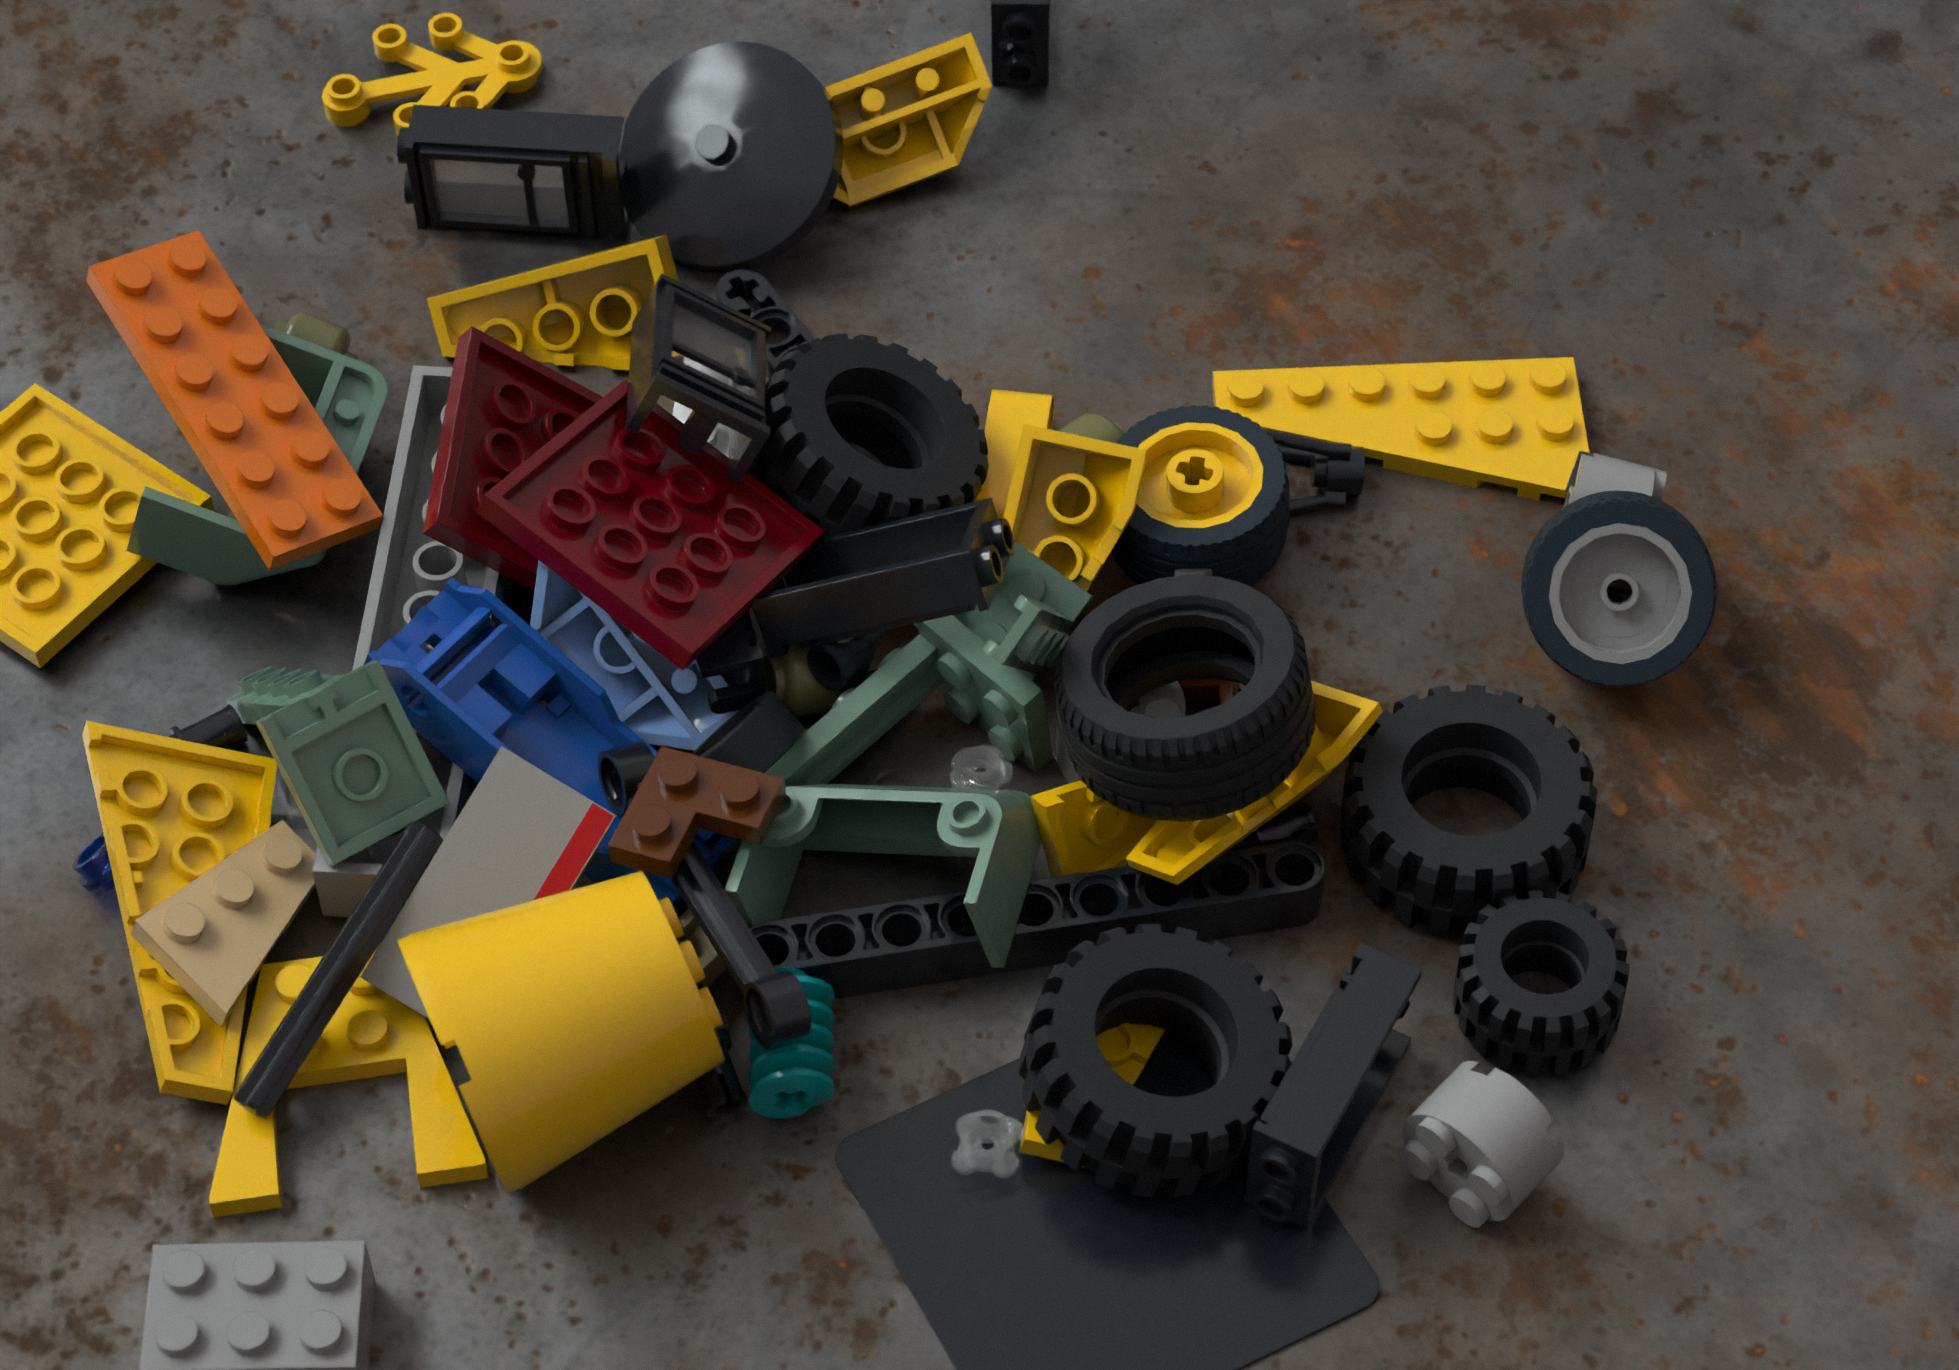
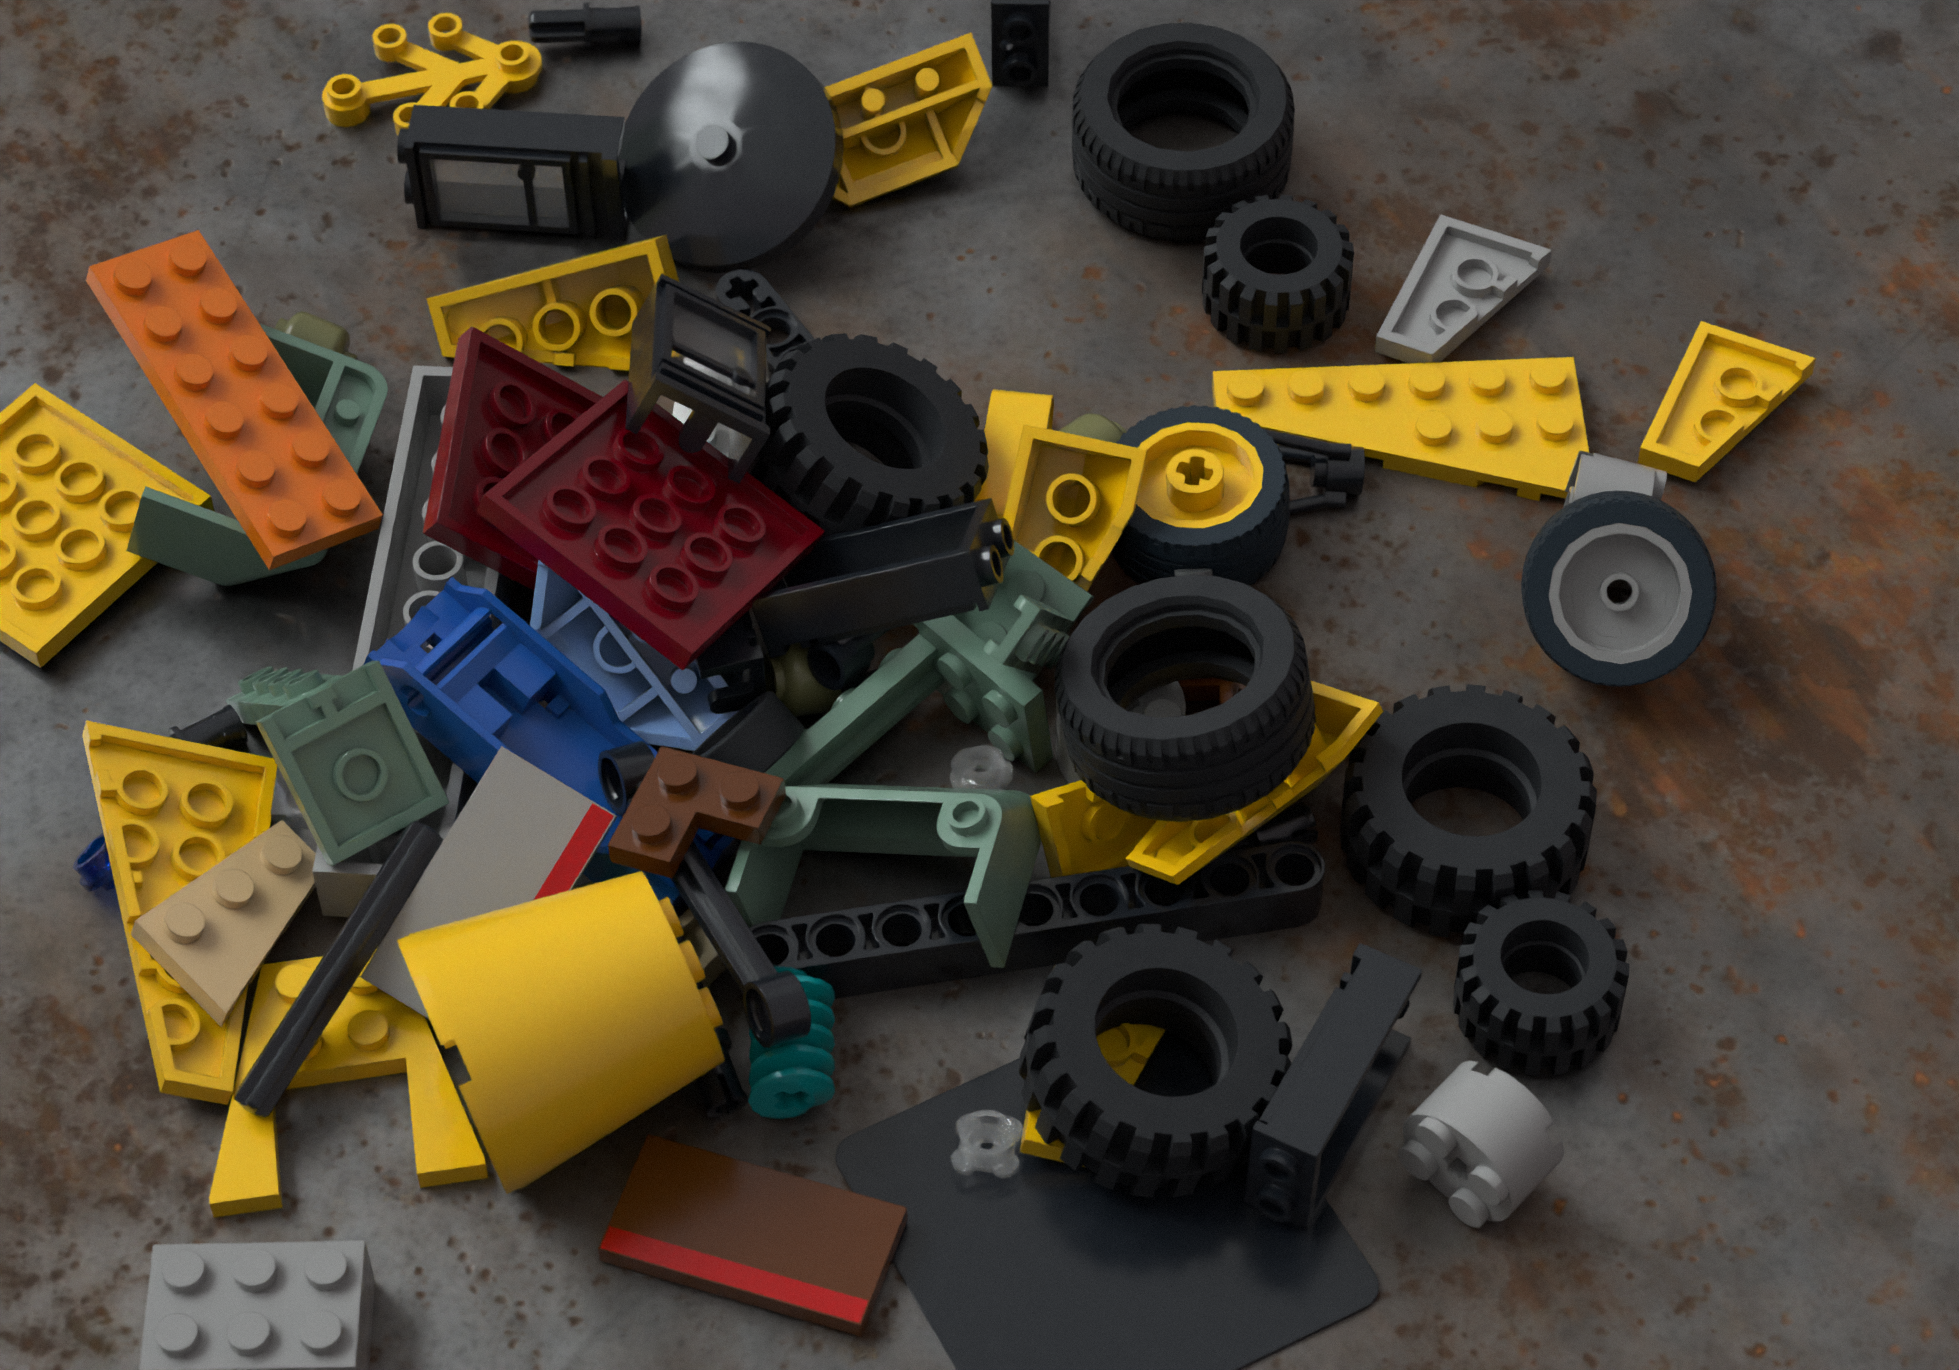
(586, 25): none -> black axle
(754, 1234): none -> reddish brown tile
(1190, 72): none -> black tyre
(1272, 307): none -> black tyre
(1455, 289): none -> light grey wing
(1718, 398): none -> yellow wing

